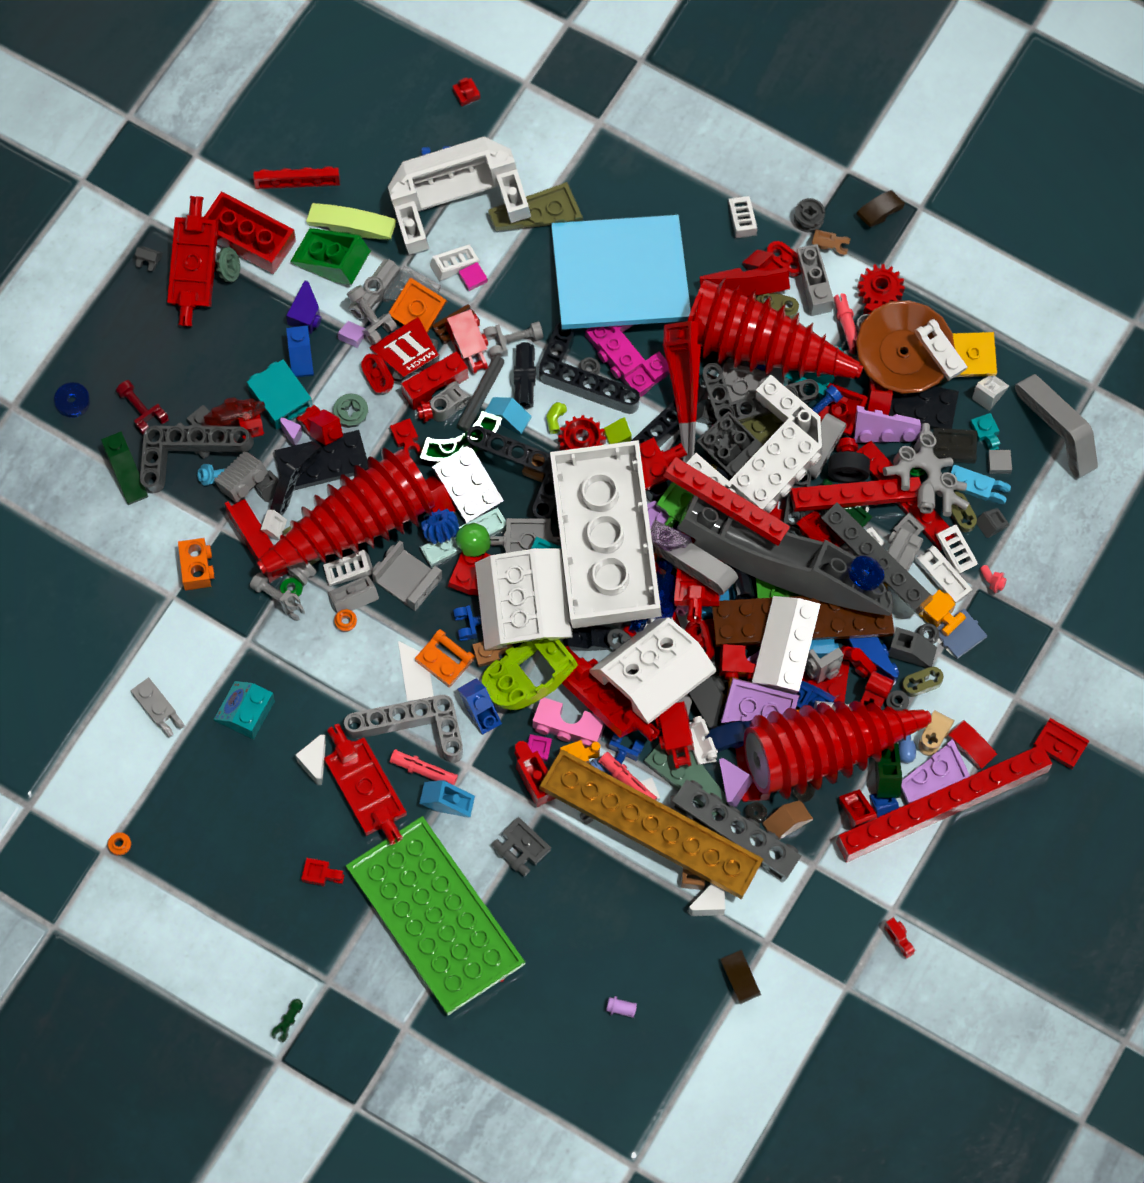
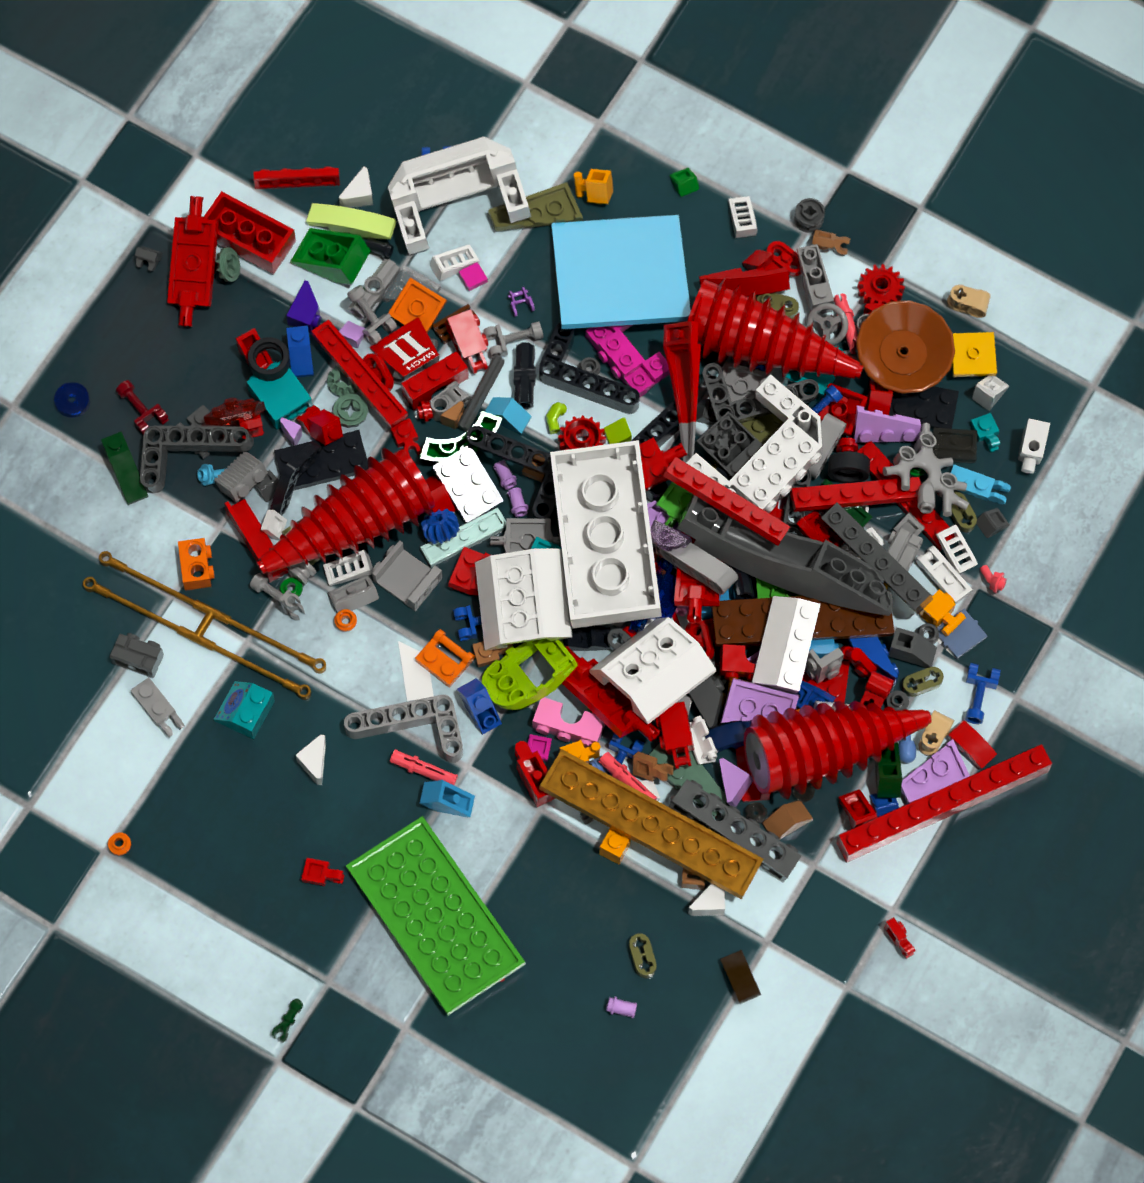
(137, 655): none -> dark grey brick
(210, 613): none -> pearl gold bar
(244, 343): none -> red slope
(268, 374): none -> black tyre
(337, 387): none -> sand green gear
(357, 192): none -> white slope
(359, 373): none -> red plate
(364, 785): red plate -> none
(380, 248): none -> black pin
(453, 415): none -> medium nougat slope
(466, 91): red tile -> none
(473, 539): bright green hair -> none
(507, 479): none -> lavender pin
(519, 507): none -> lavender pin
(526, 841): dark grey plate -> none
(528, 300): none -> medium lavender piece
(597, 185): none -> light orange brick
(614, 846): none -> light orange brick
(637, 957): none -> olive beam
(647, 767): none -> medium nougat plate
(685, 181): none -> green slope
(834, 320): none -> light grey piece
(866, 573): clear blue piece -> none
(881, 206): dark brown slope -> none
(941, 349): white plate -> none
(971, 301): none -> tan piece
(975, 714): none -> blue bar
(999, 461): light grey tile -> none
(1033, 438): none -> white torso
(1061, 743): red plate -> none
(1064, 421): light grey beam -> none

